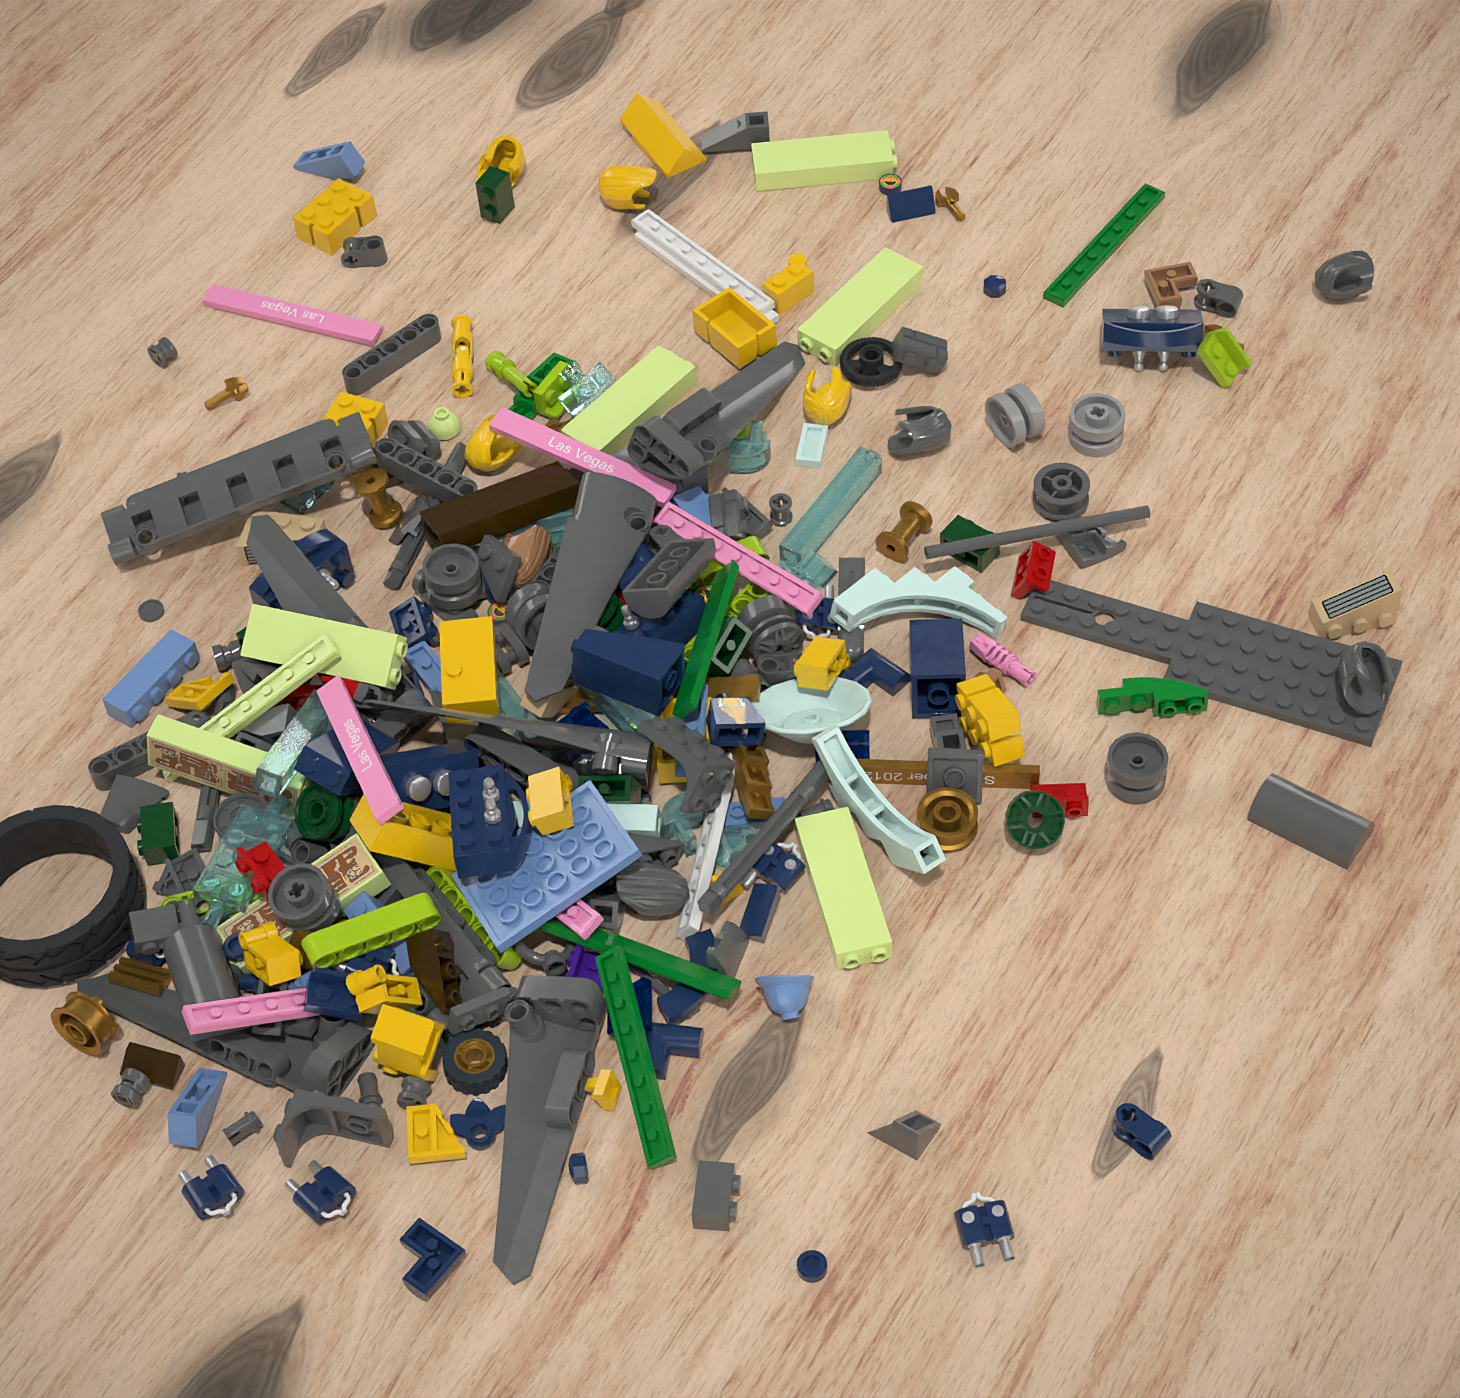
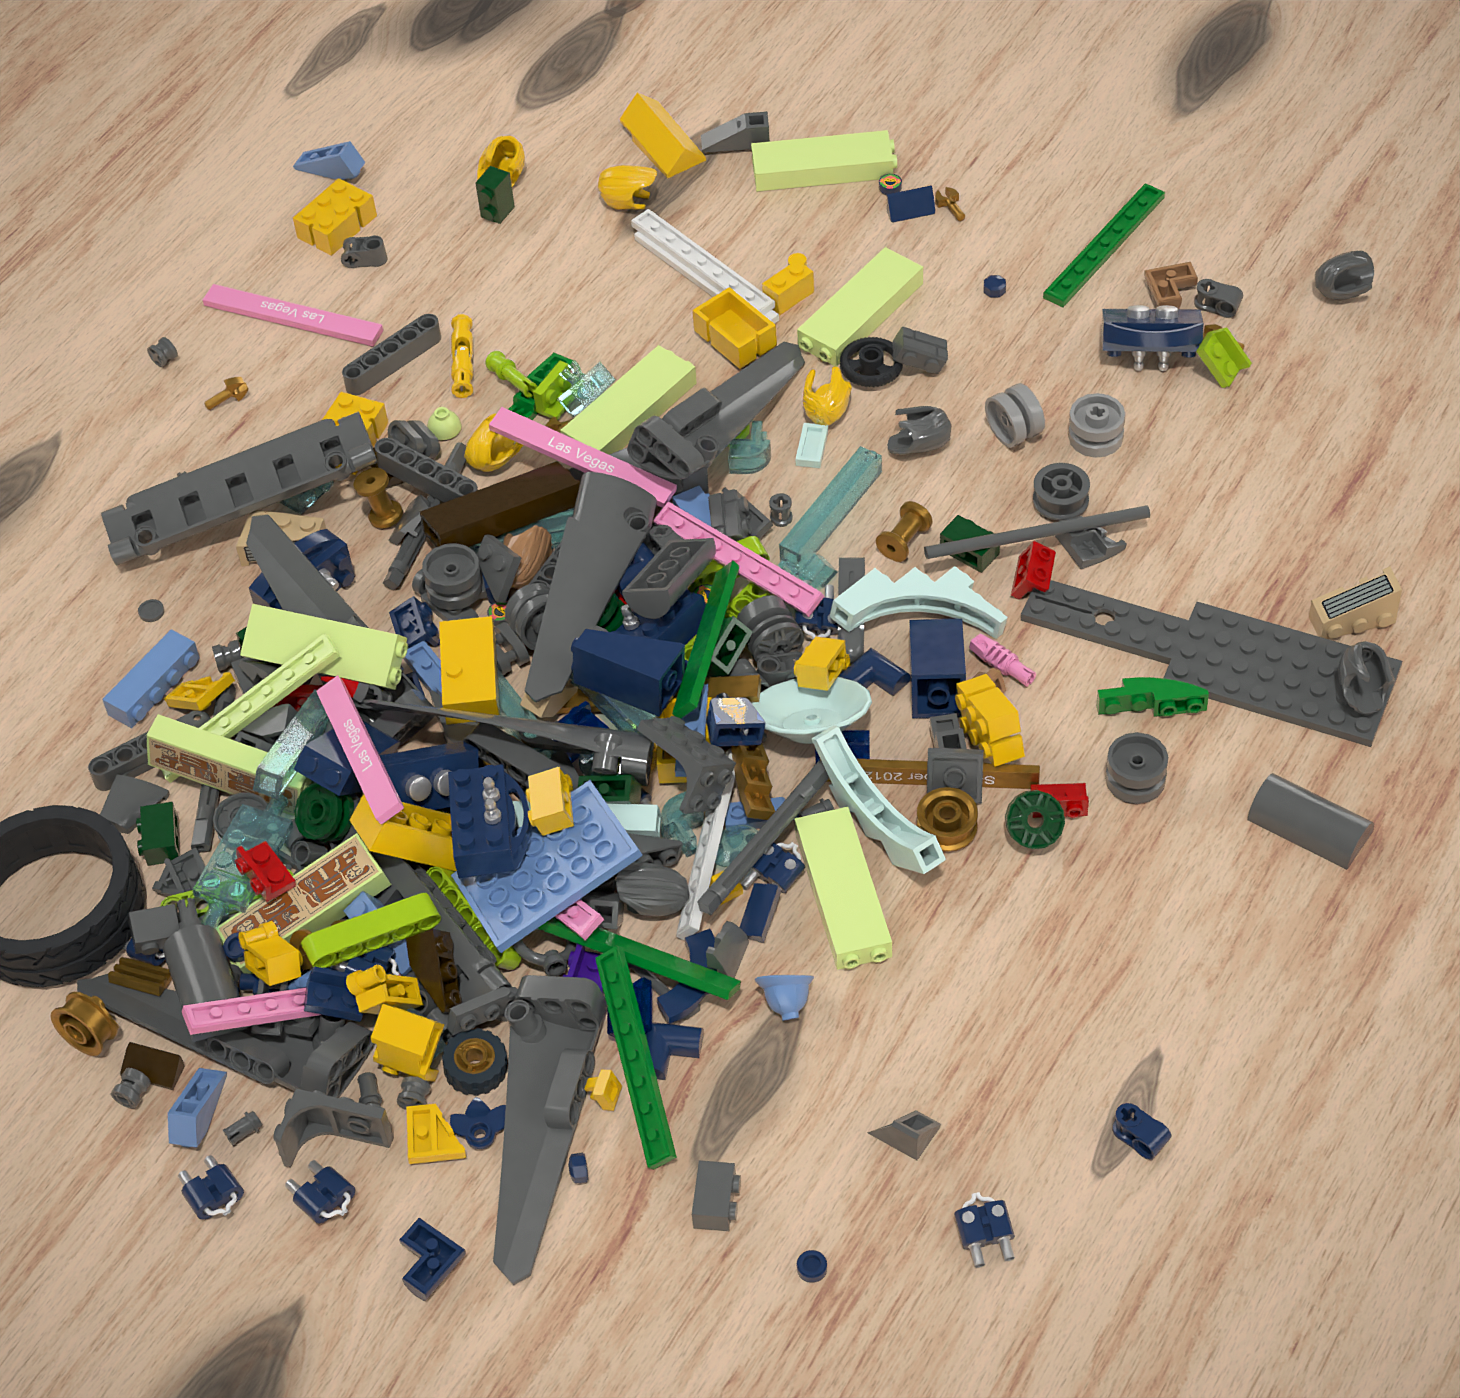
(303, 898): dark grey wheel -> none

